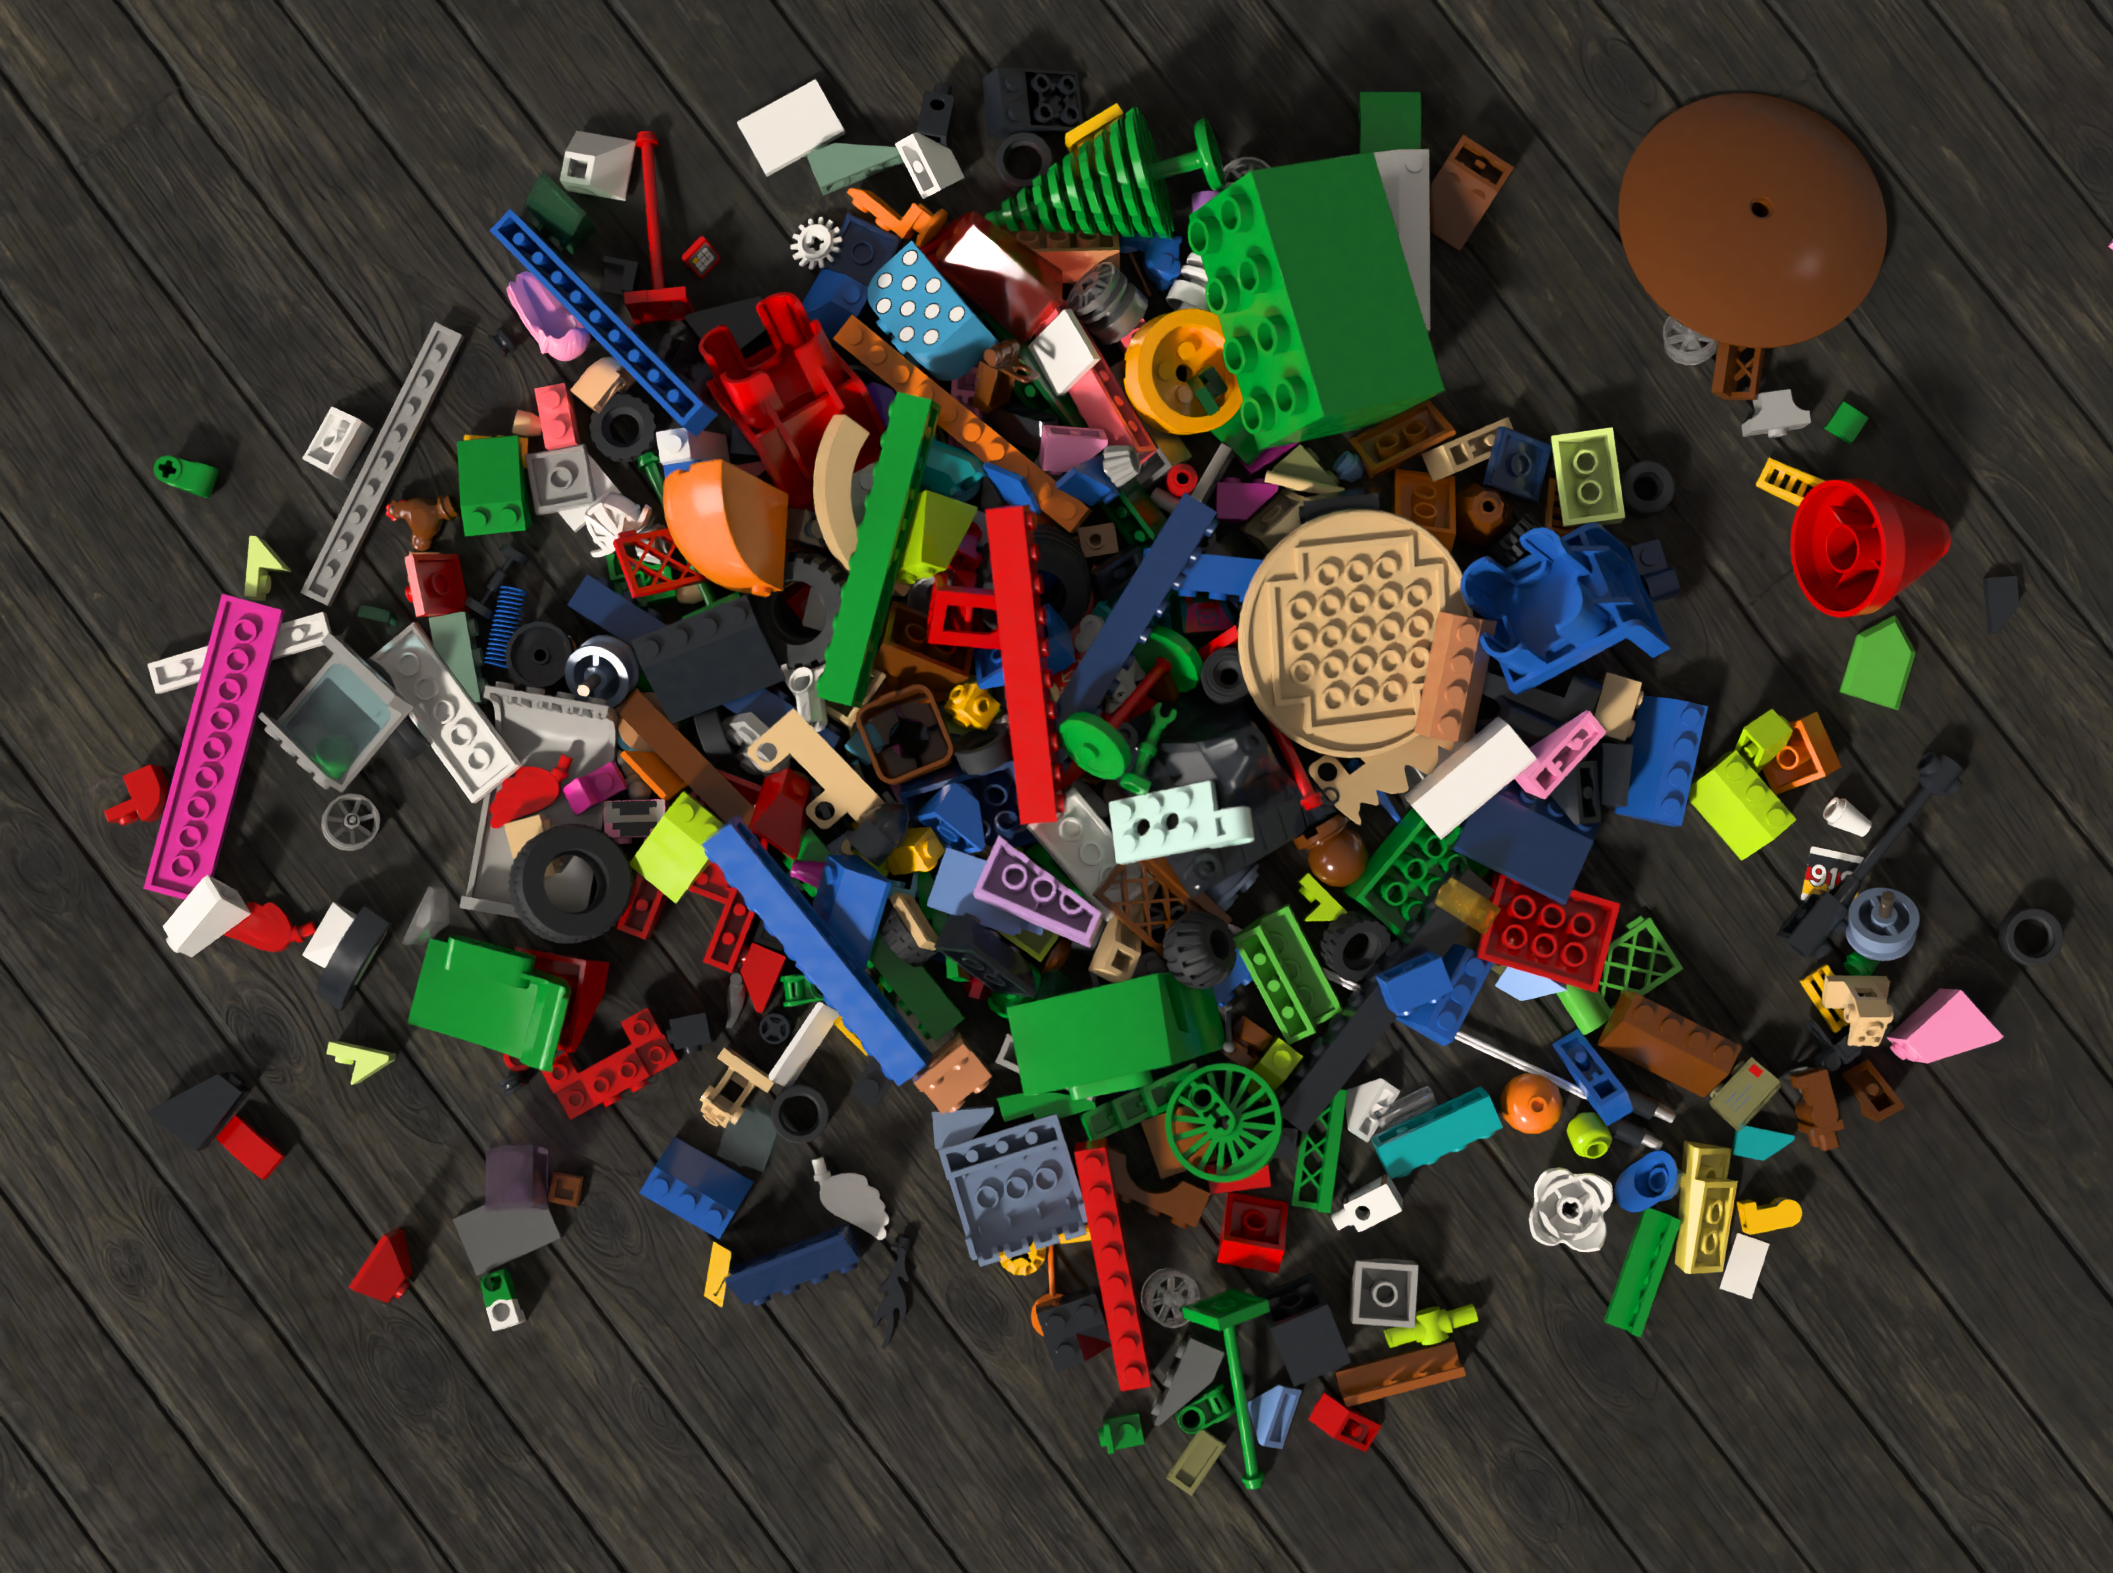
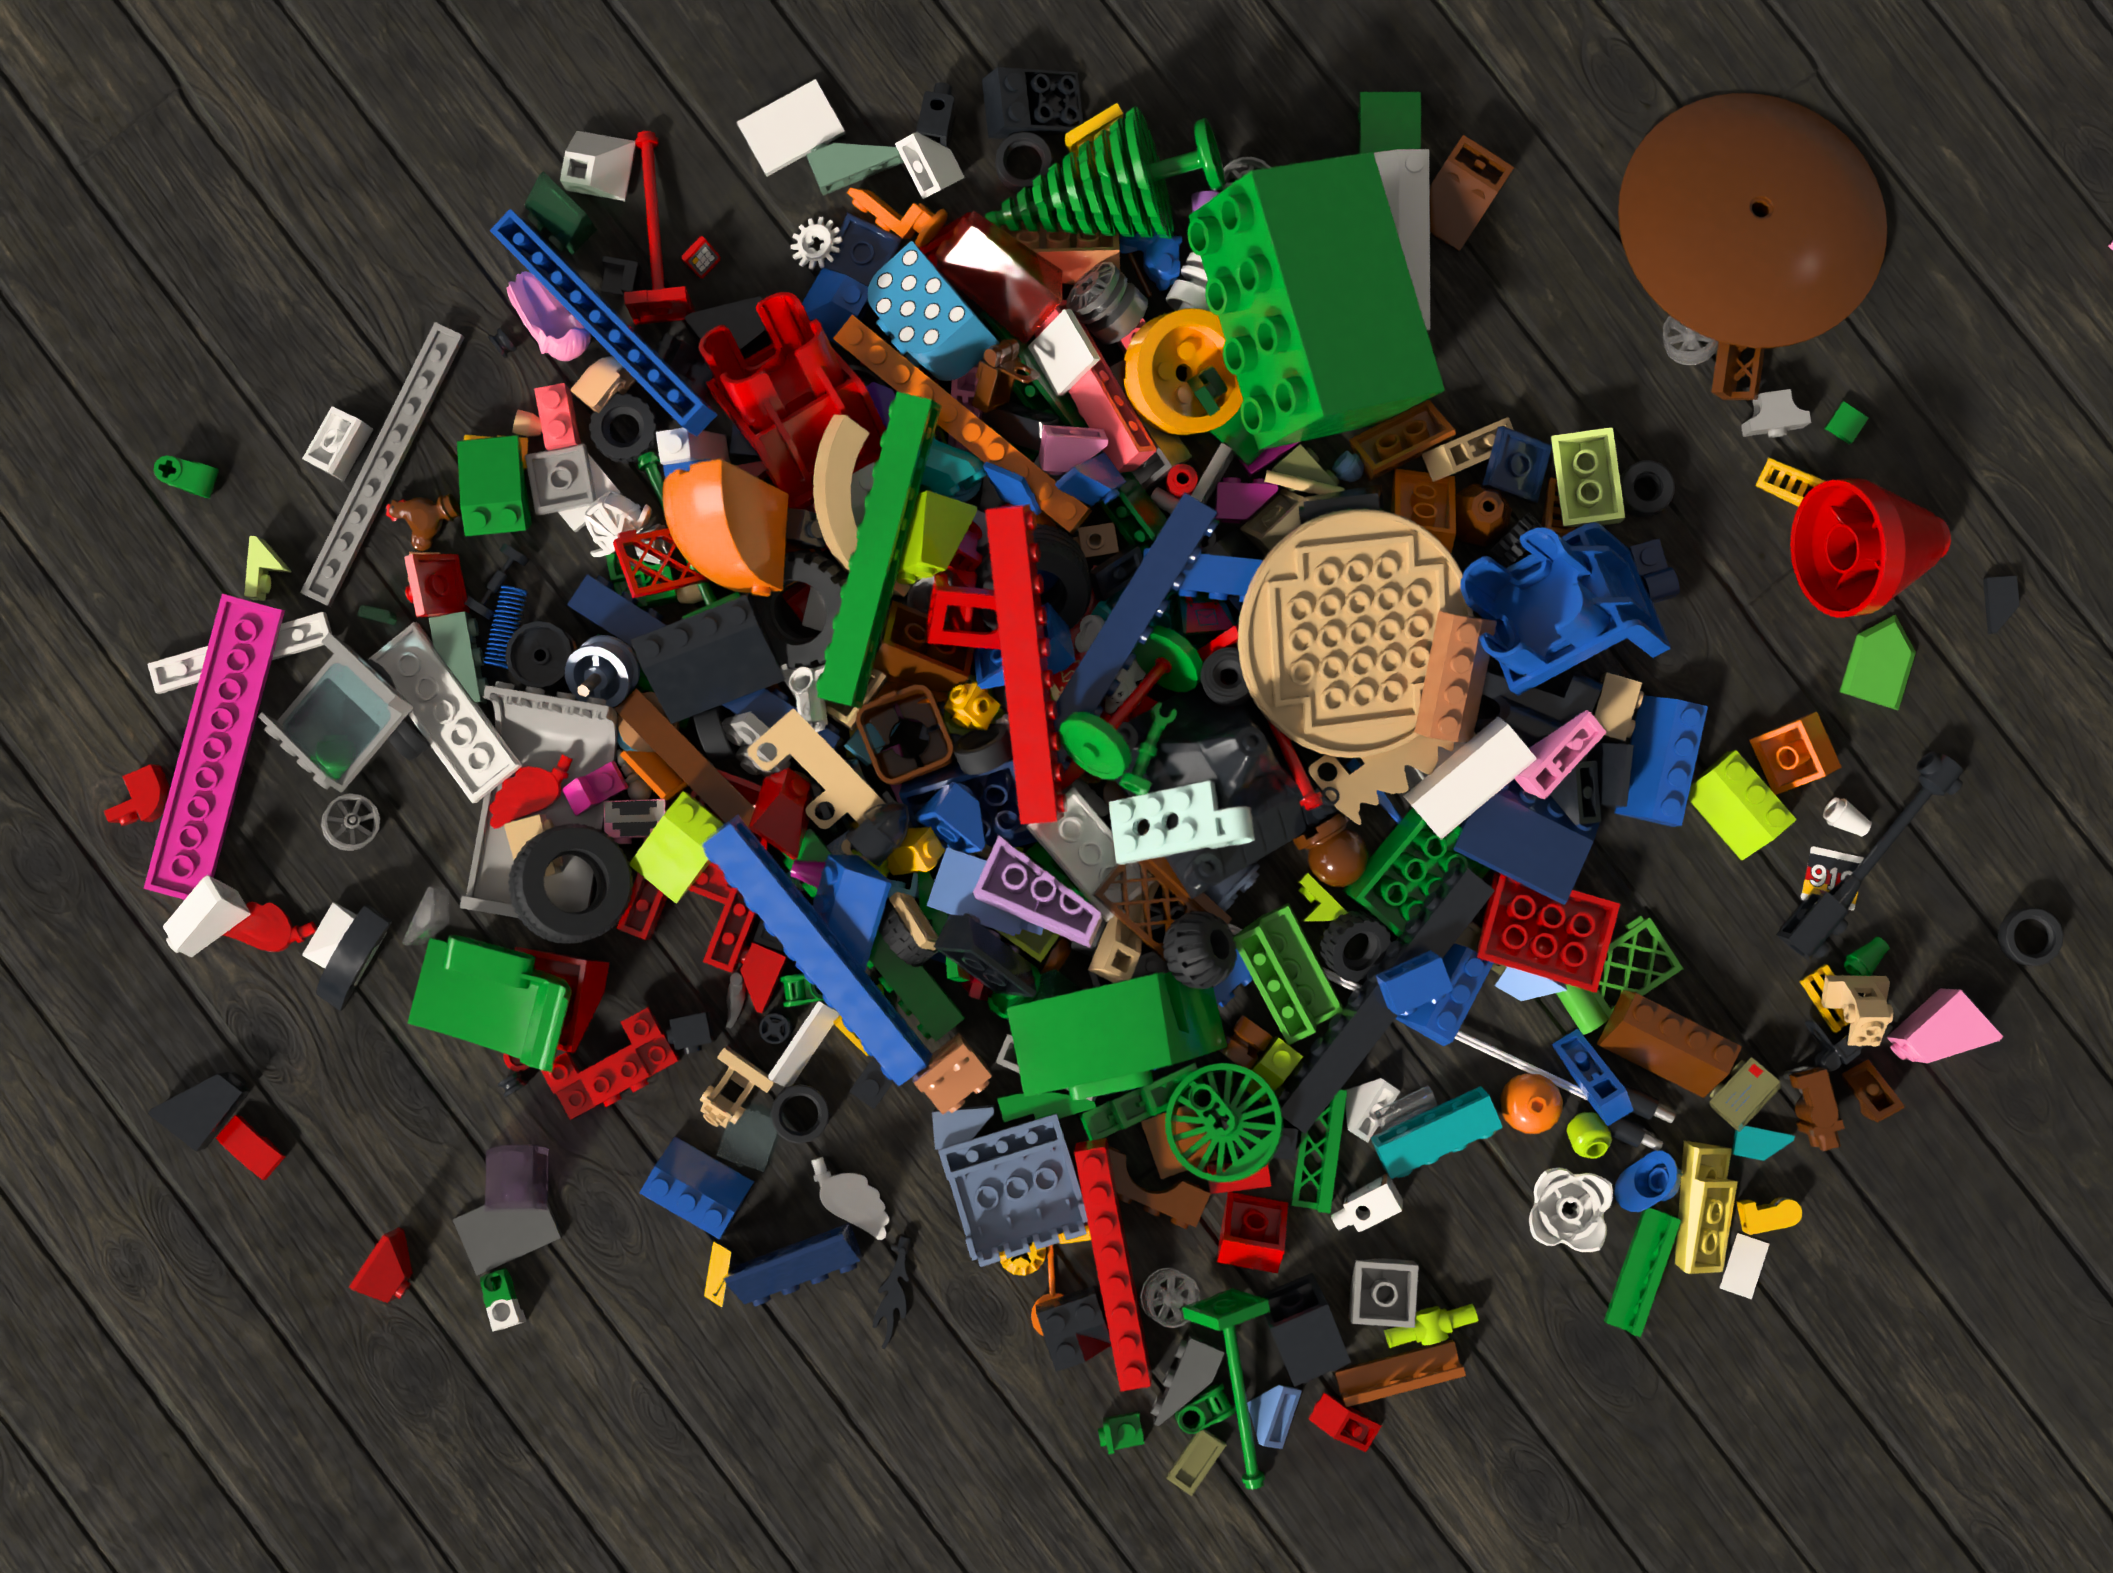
(367, 1059): yellowish green slope -> none
(566, 1188): reddish brown tile -> none
(1121, 463): light grey piece -> none
(1165, 689): reddish brown tile -> none
(1228, 1046): dark grey hinge -> none
(1467, 905): clear yellow slope -> none
(1763, 739): lime slope -> none
(1882, 924): sand blue wheel -> none

